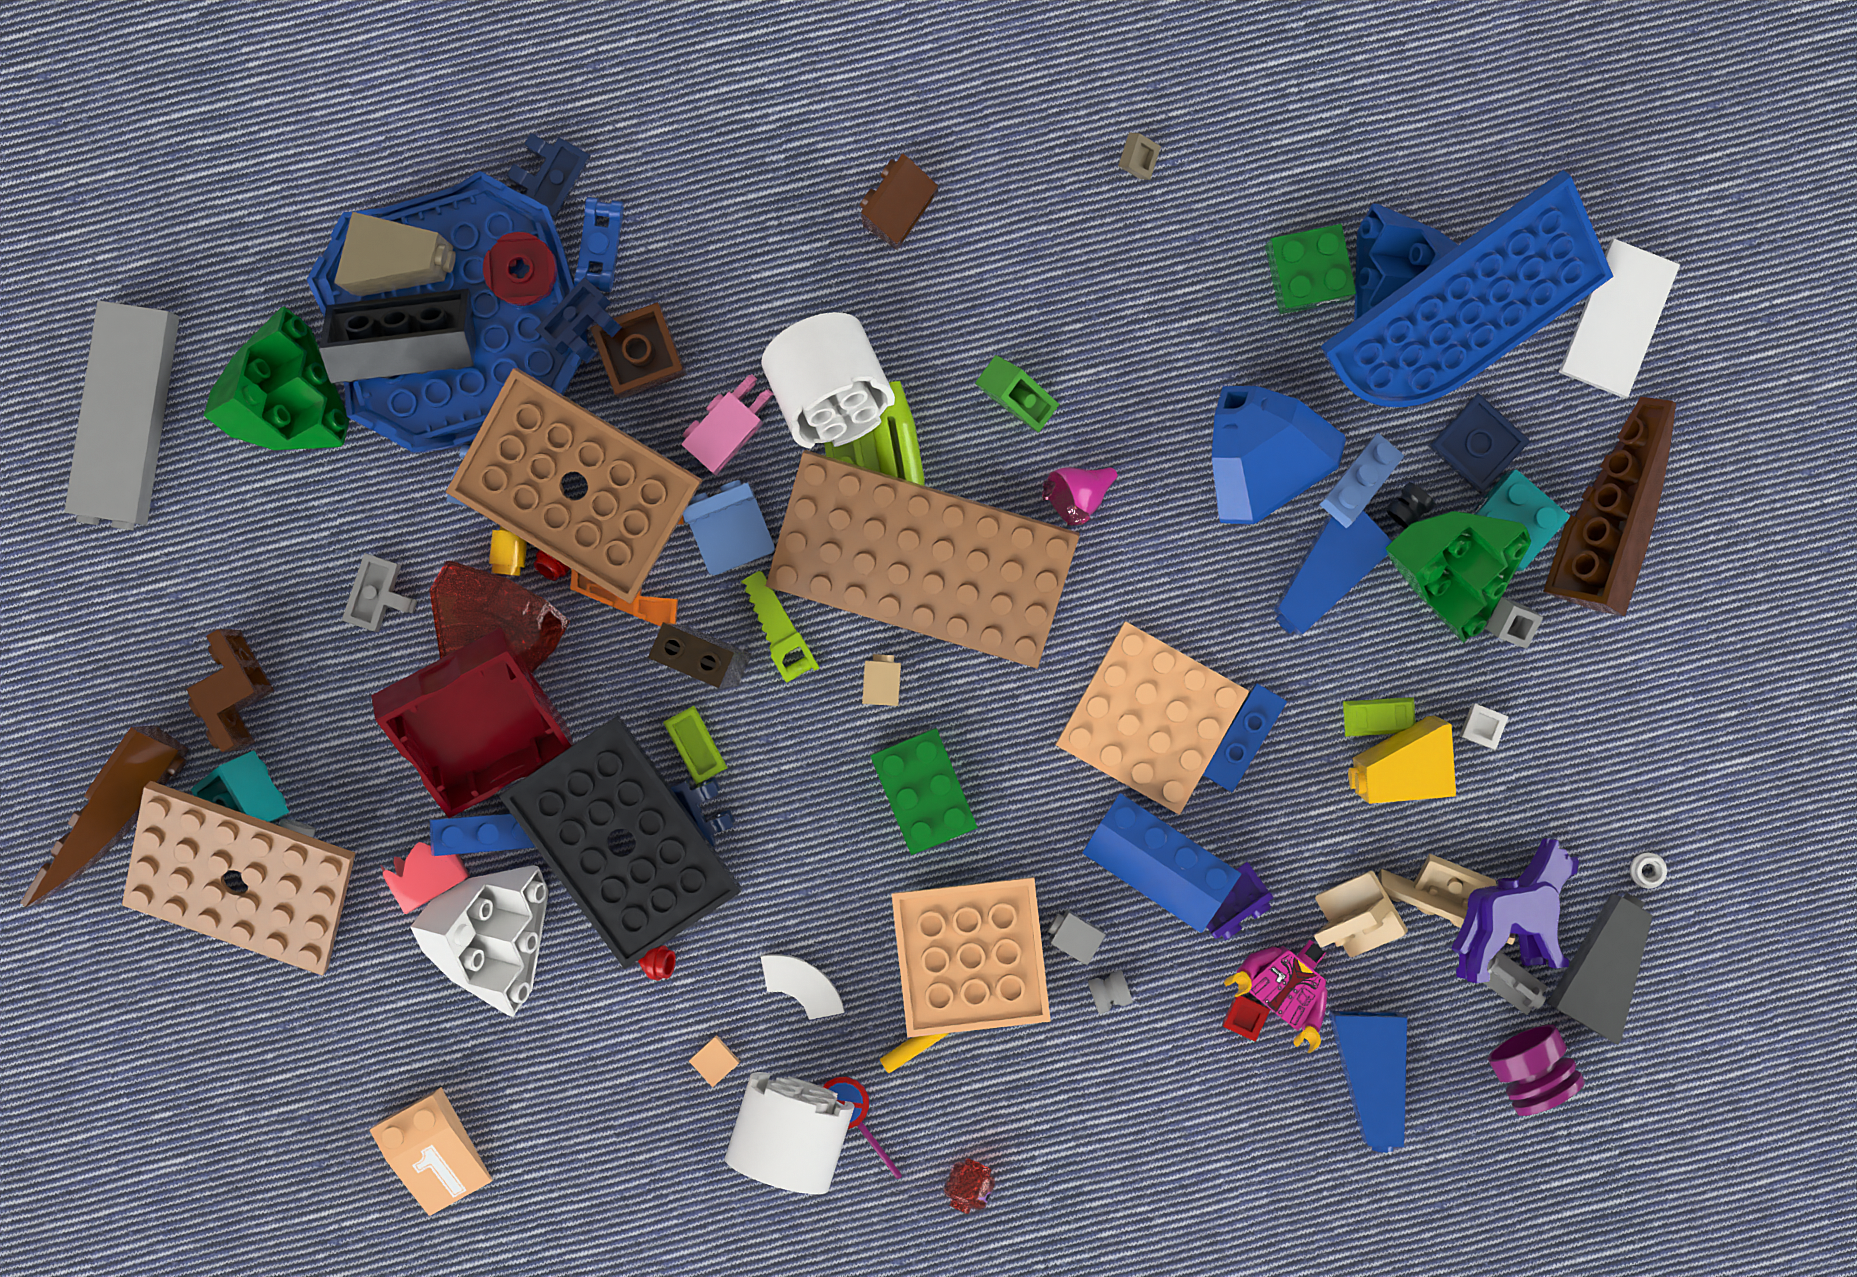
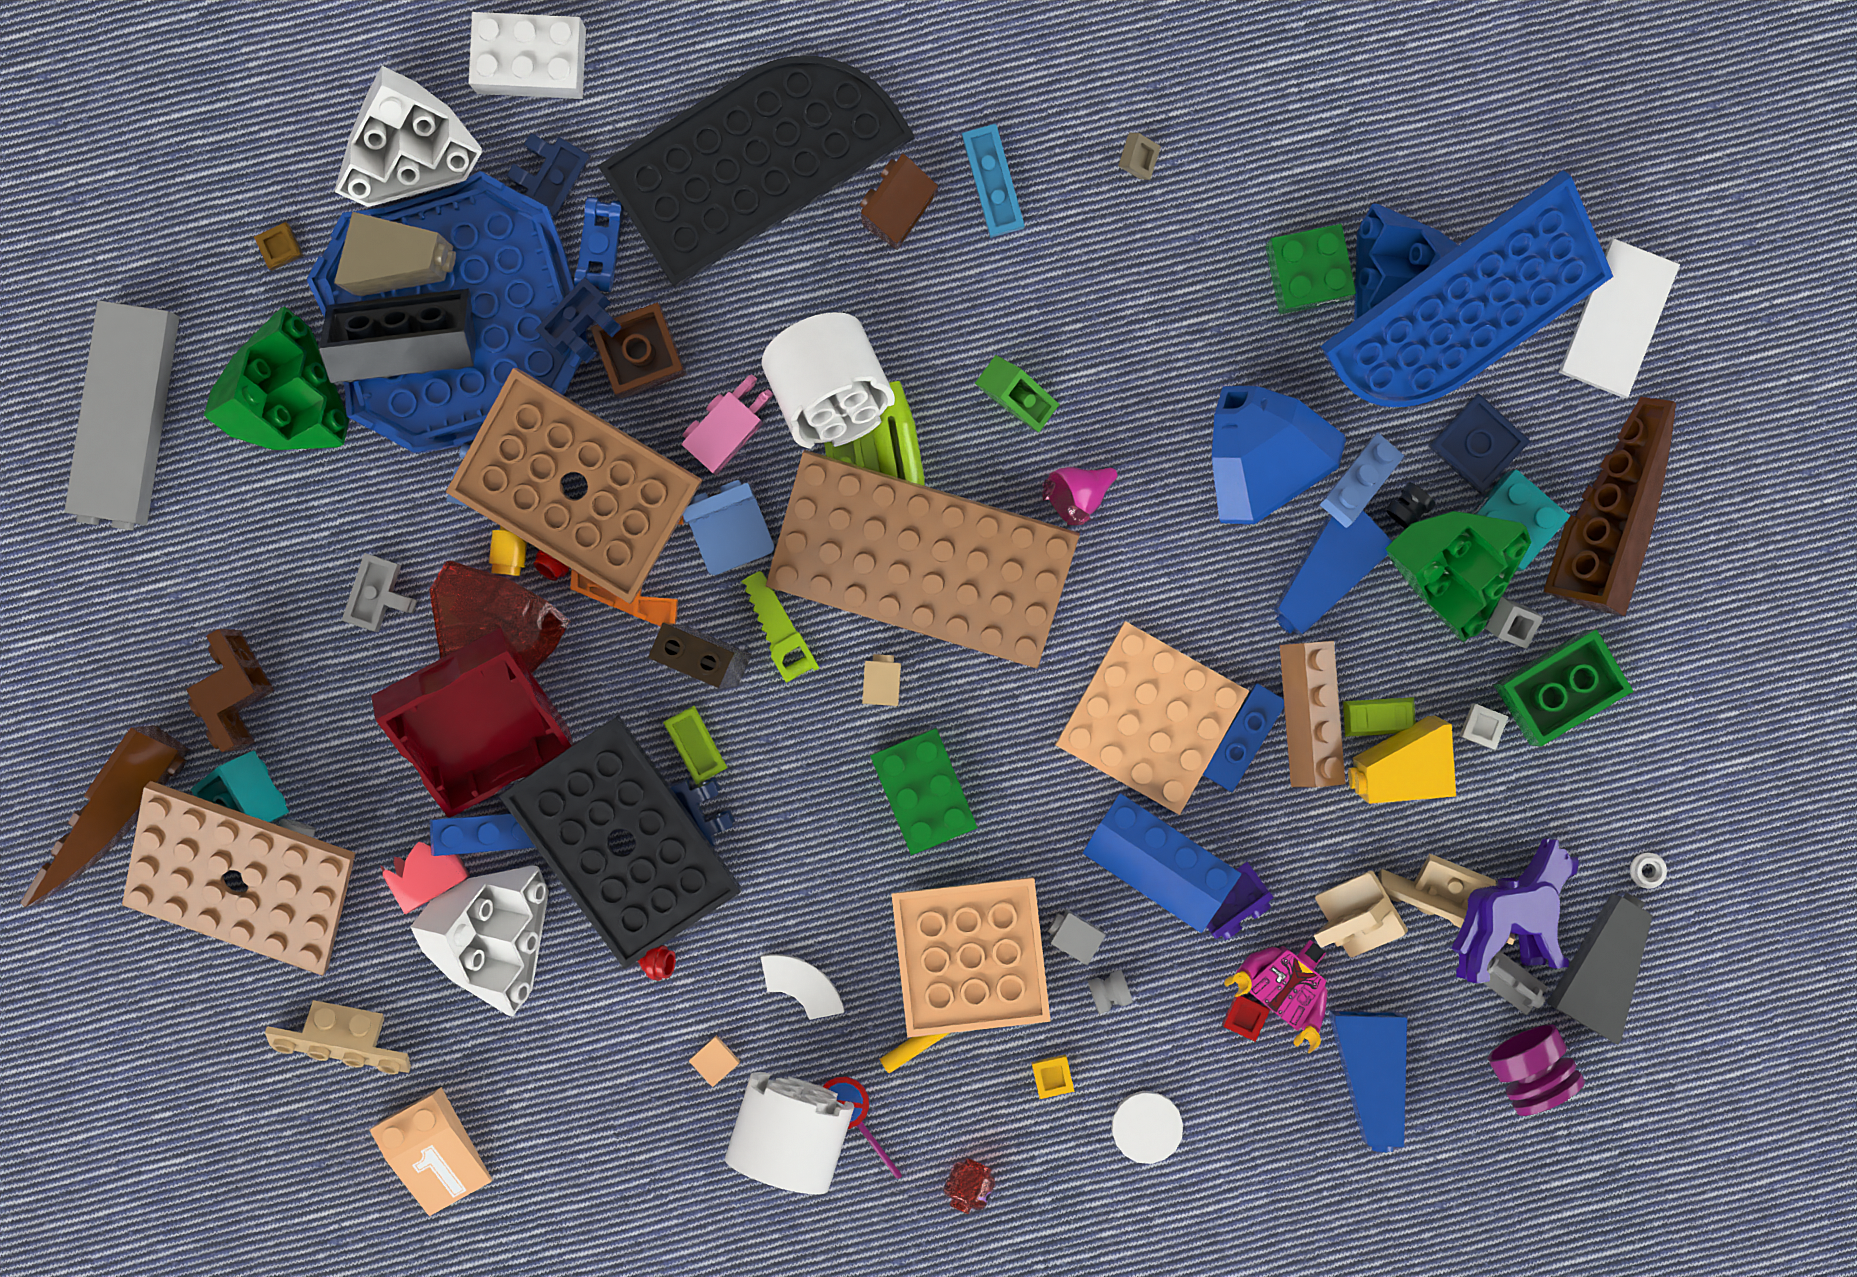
(278, 246): none -> pearl gold tile
(341, 1035): none -> tan bracket
(403, 144): none -> white brick
(504, 255): dark red plate -> none
(527, 55): none -> white brick
(751, 158): none -> black plate
(993, 180): none -> dark azure plate
(1052, 1076): none -> yellow plate
(1147, 1127): none -> white tile
(1312, 714): none -> medium nougat brick
(1563, 687): none -> green brick

